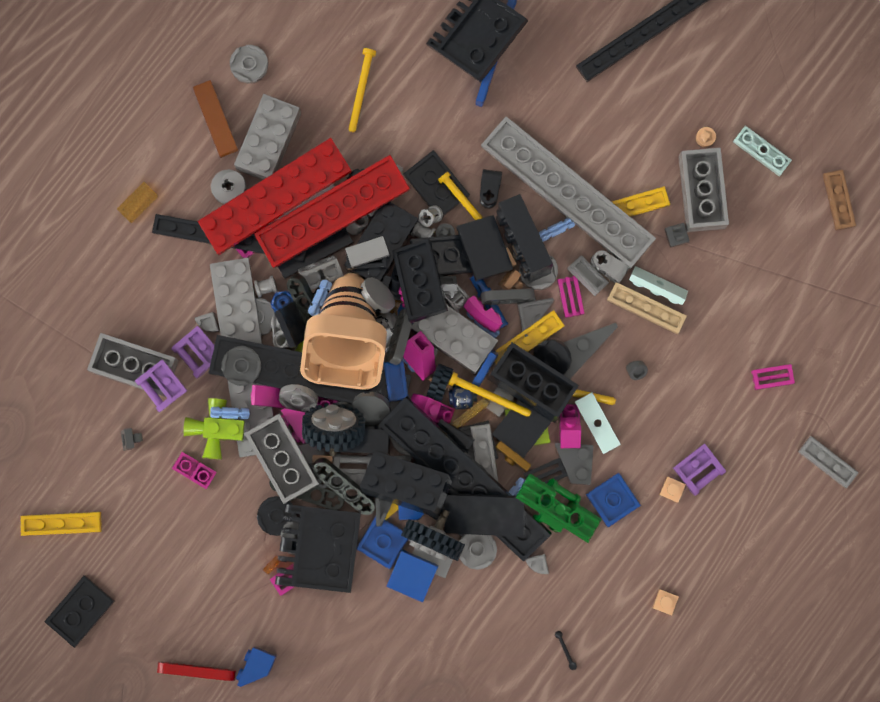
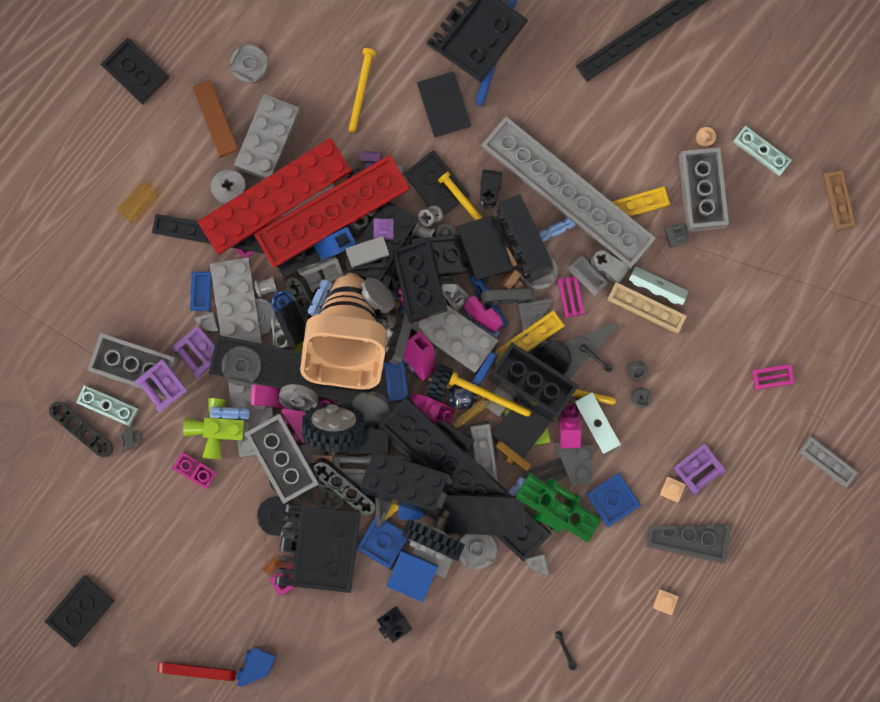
(61, 523): yellow tile -> none
(81, 429): none -> pearl dark grey beam
(117, 410): none -> light aqua tile
(134, 71): none -> black tile
(201, 291): none -> blue tile
(335, 243): none -> blue slope
(370, 157): none -> medium lavender tile
(384, 228): none -> medium lavender tile
(393, 624): none -> black brick
(443, 104): none -> black tile
(607, 367): none -> black hinge
(641, 397): none -> dark grey tile
(700, 542): none -> dark grey wing

